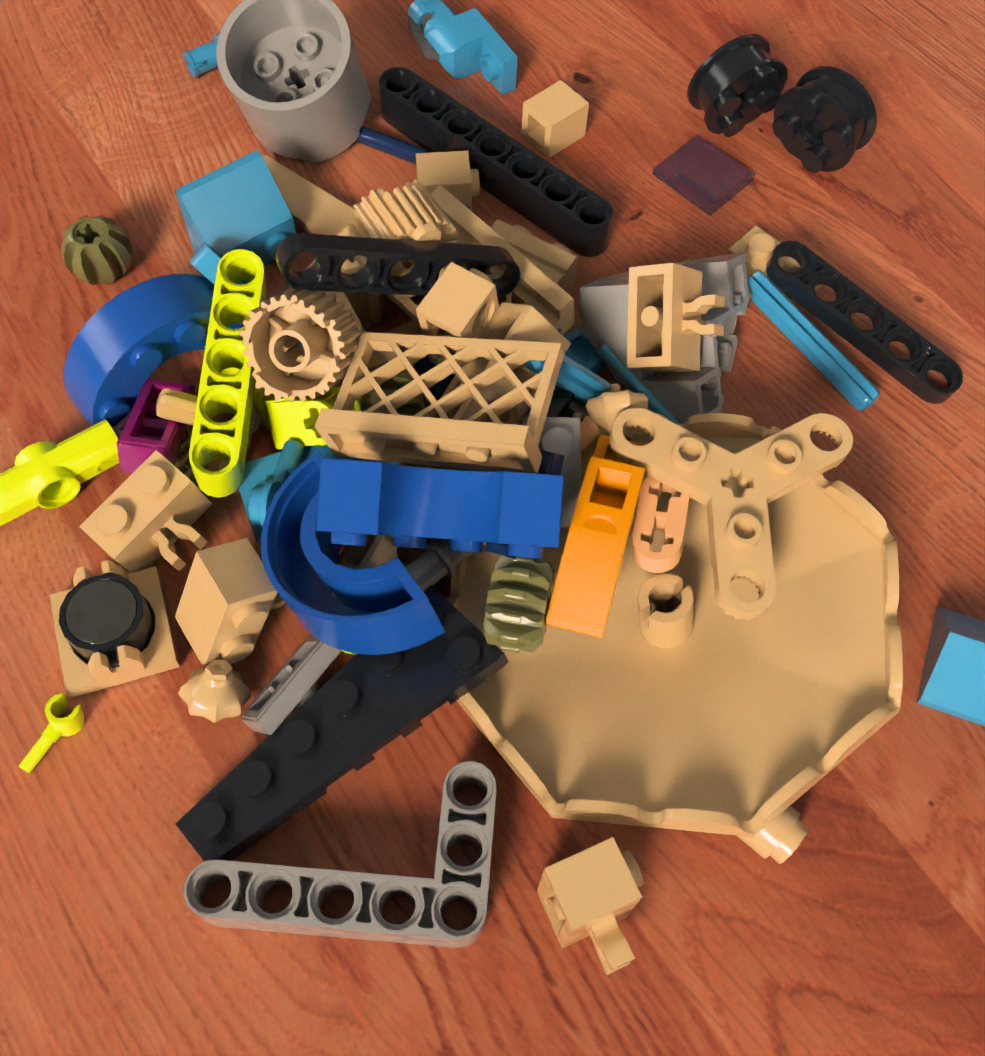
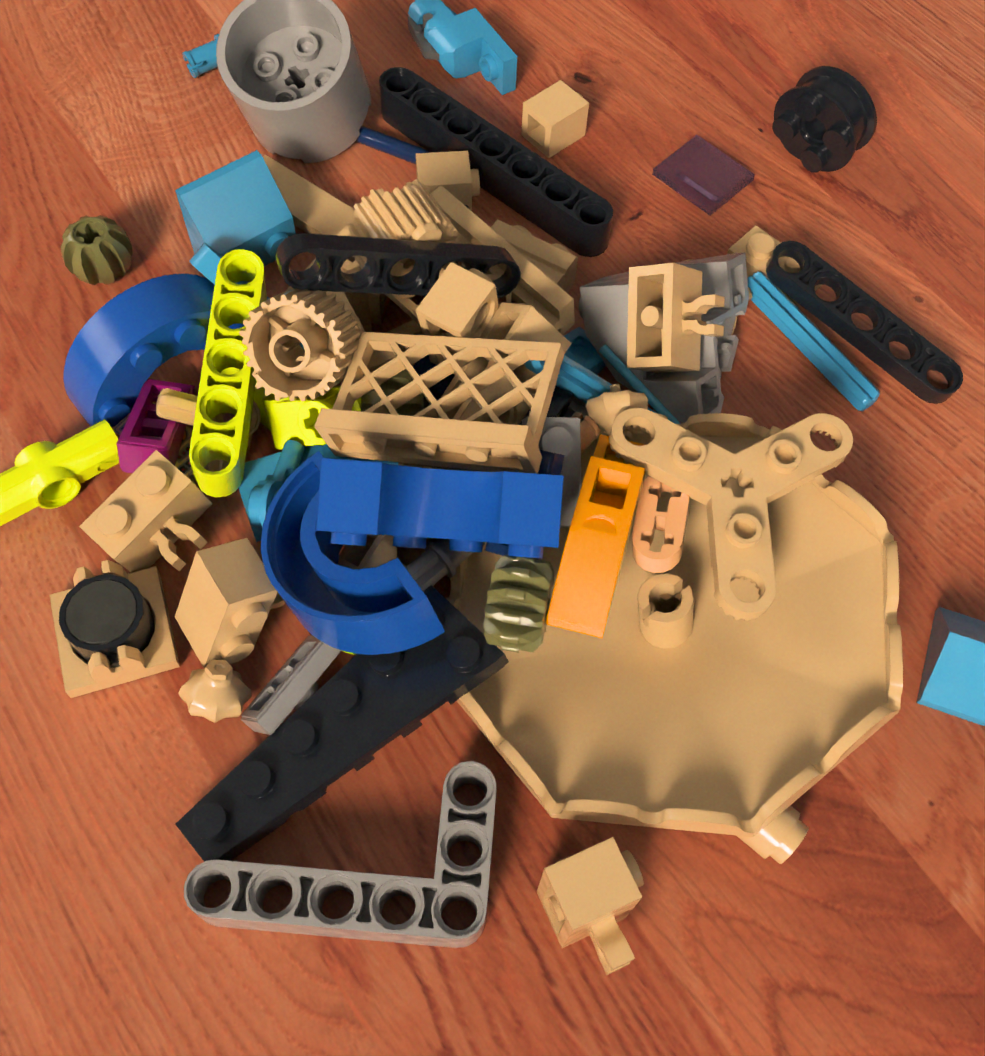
(55, 729): neon yellow hand -> none
(737, 84): black wheel -> none

